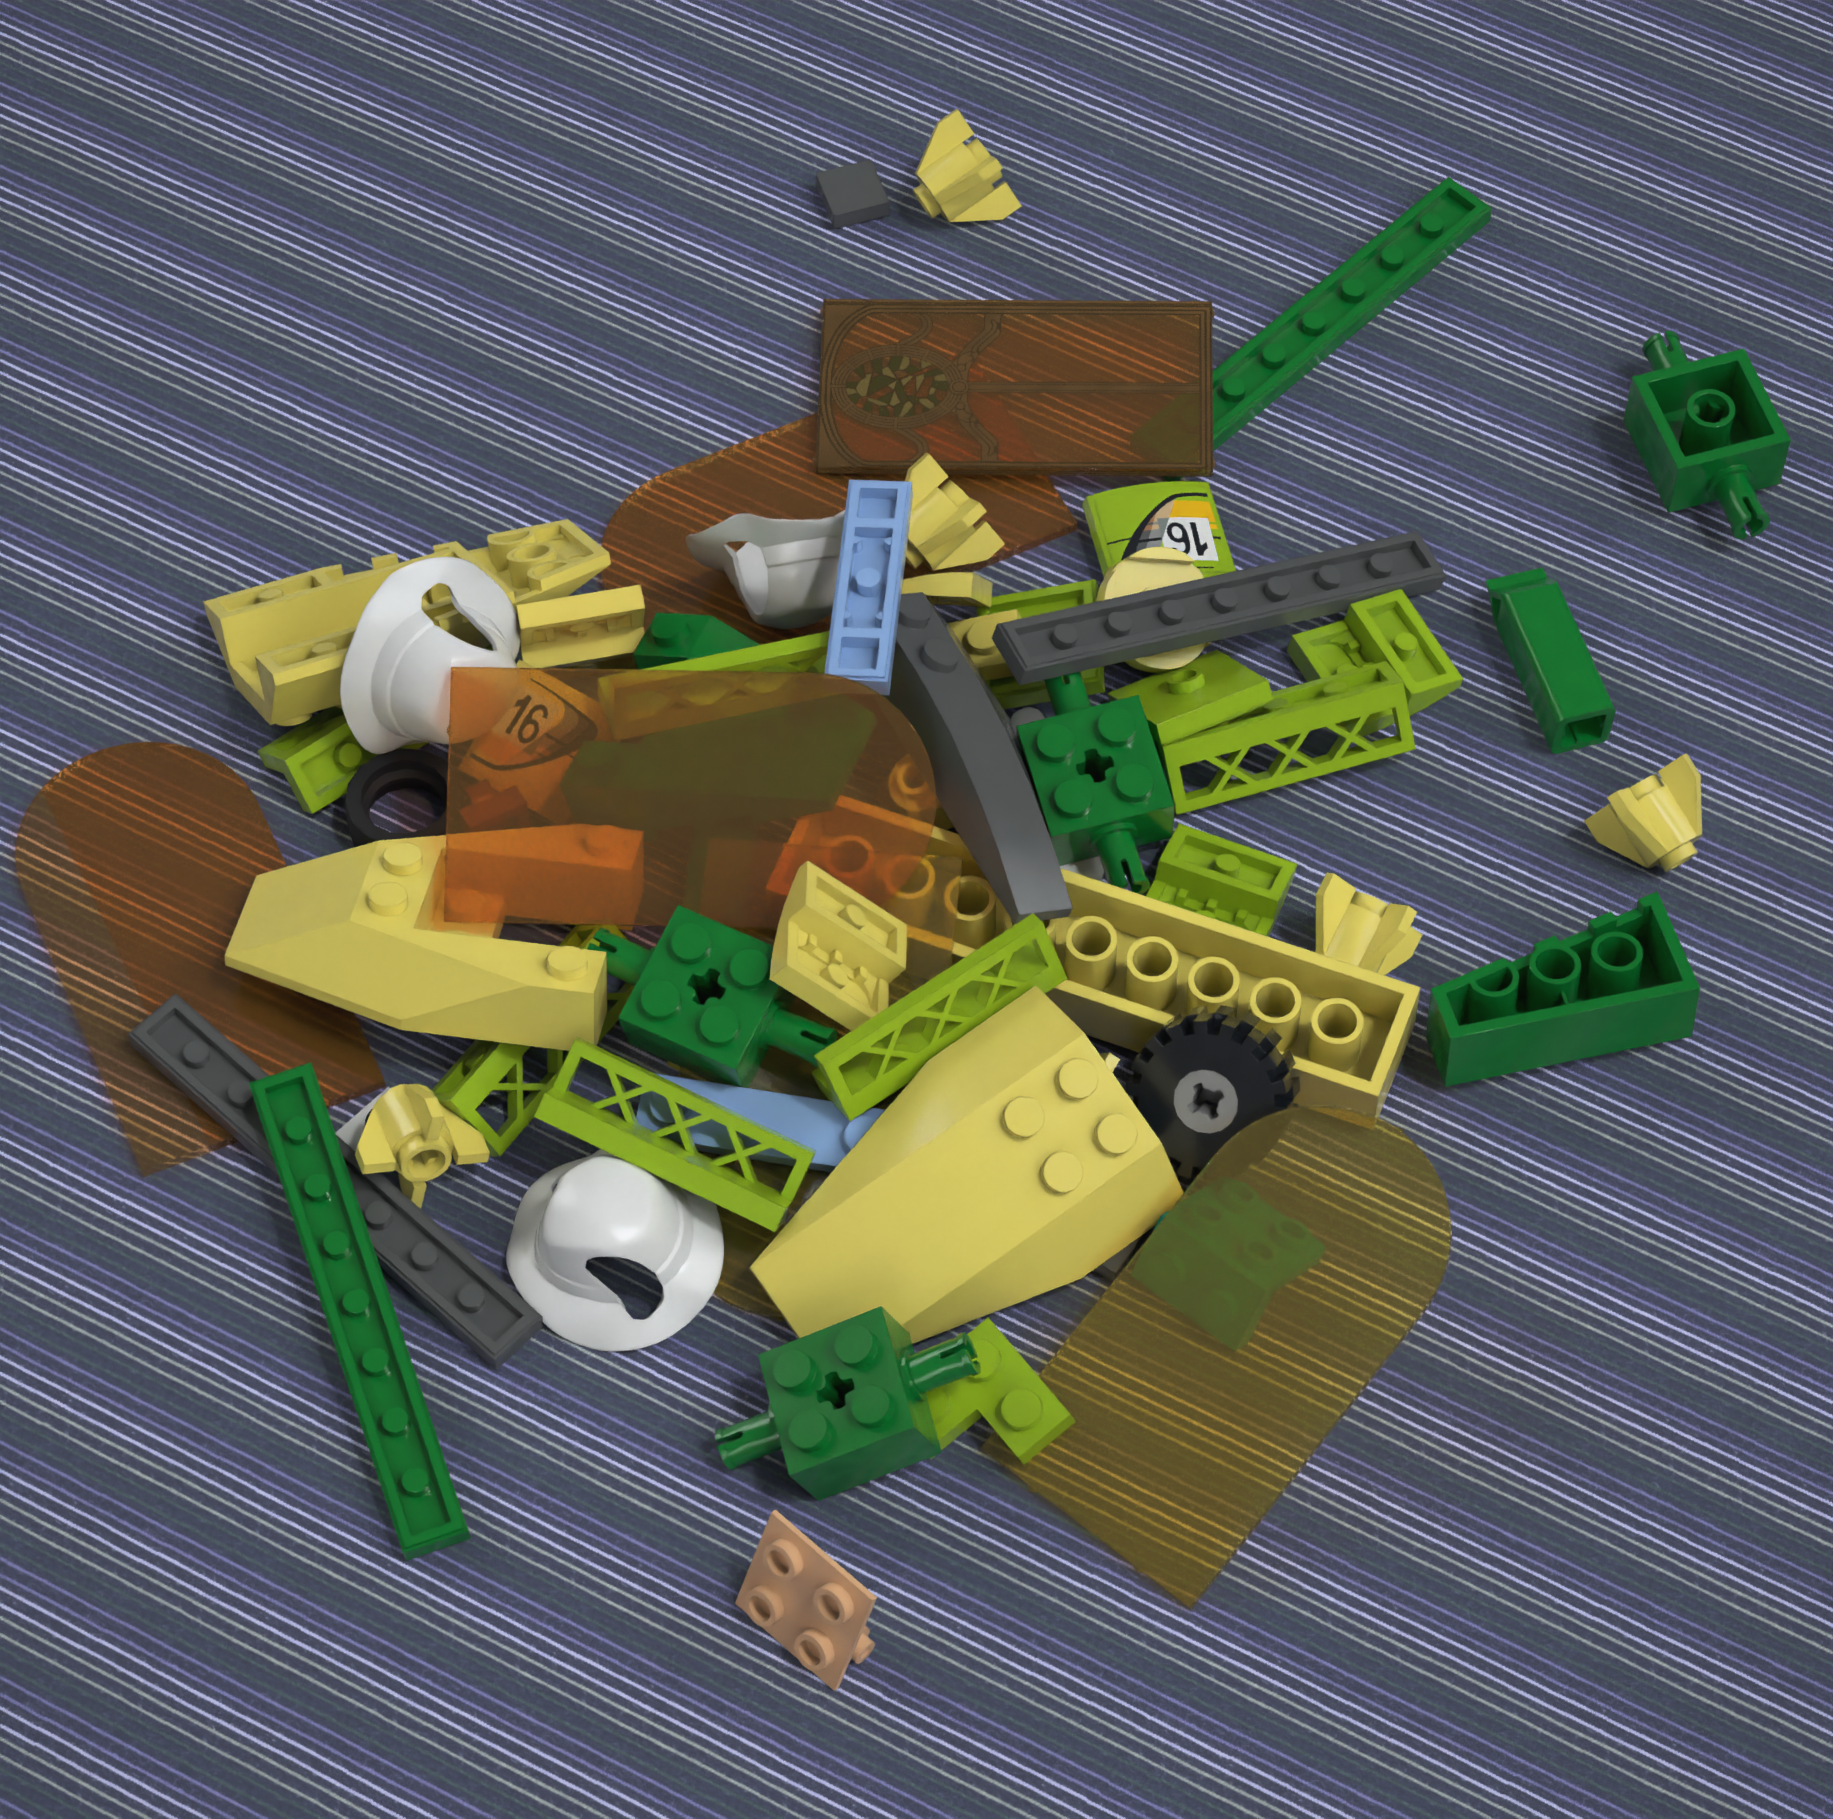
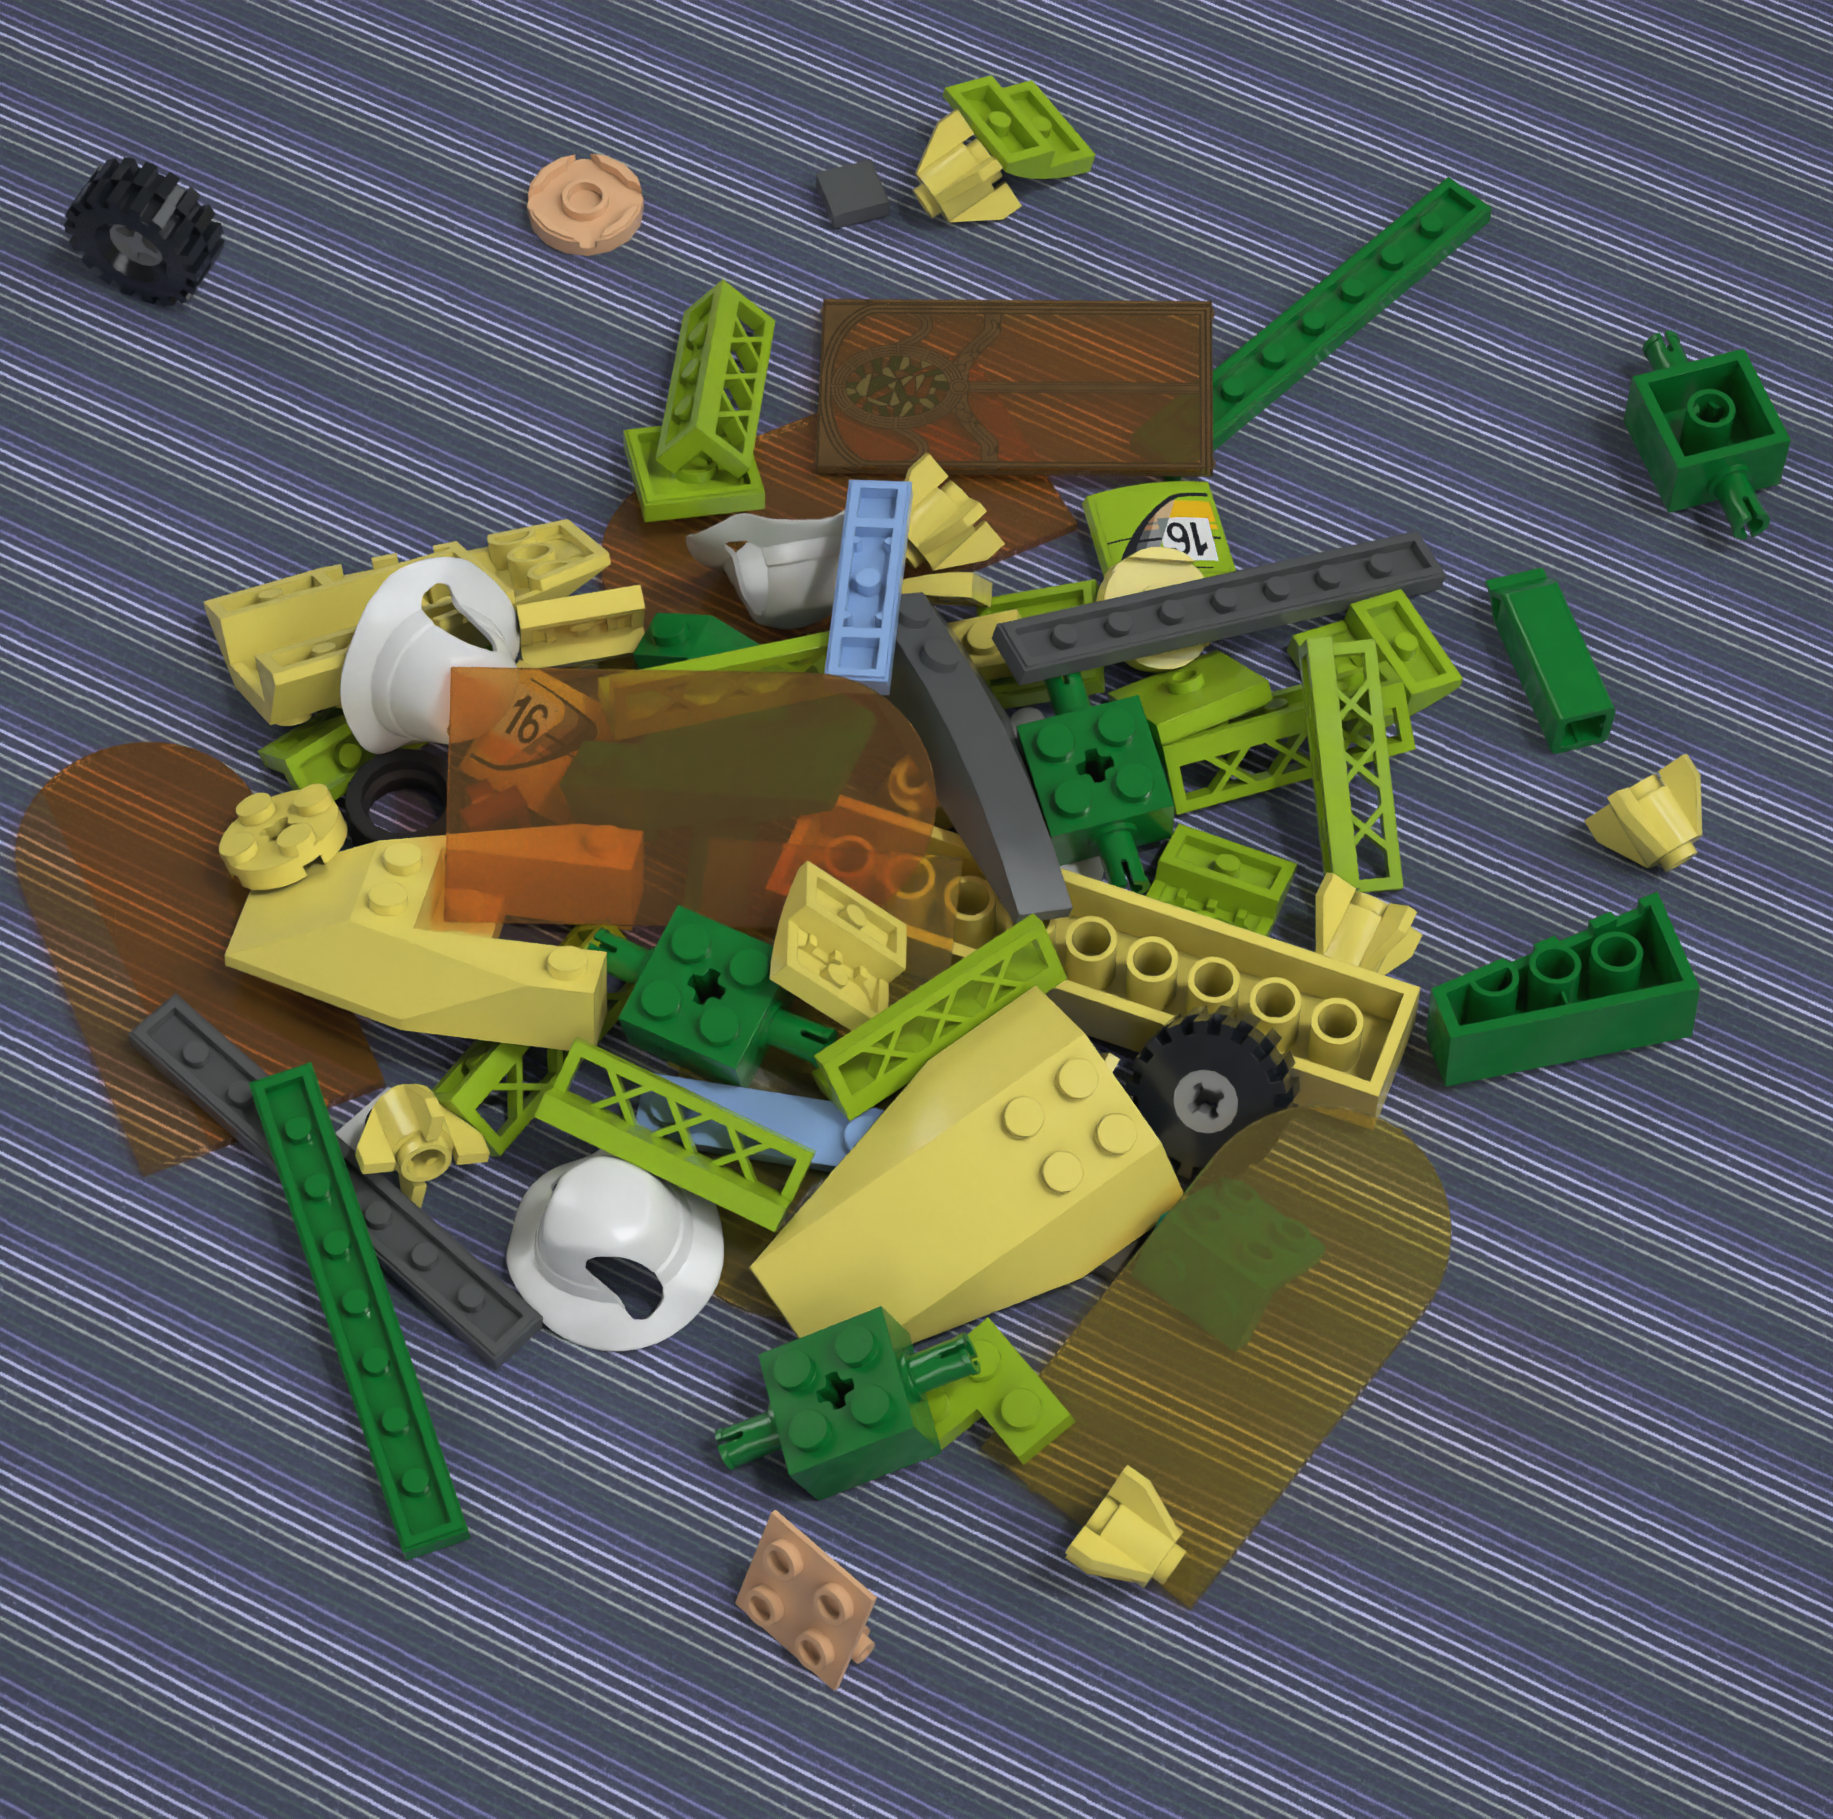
(144, 231): none -> black wheel
(281, 836): none -> light yellow plate
(585, 204): none -> light nougat tile
(695, 489): none -> lime plate
(704, 370): none -> lime fence
(1021, 128): none -> lime slope
(1129, 1535): none -> light yellow brick
(1331, 761): none -> lime fence

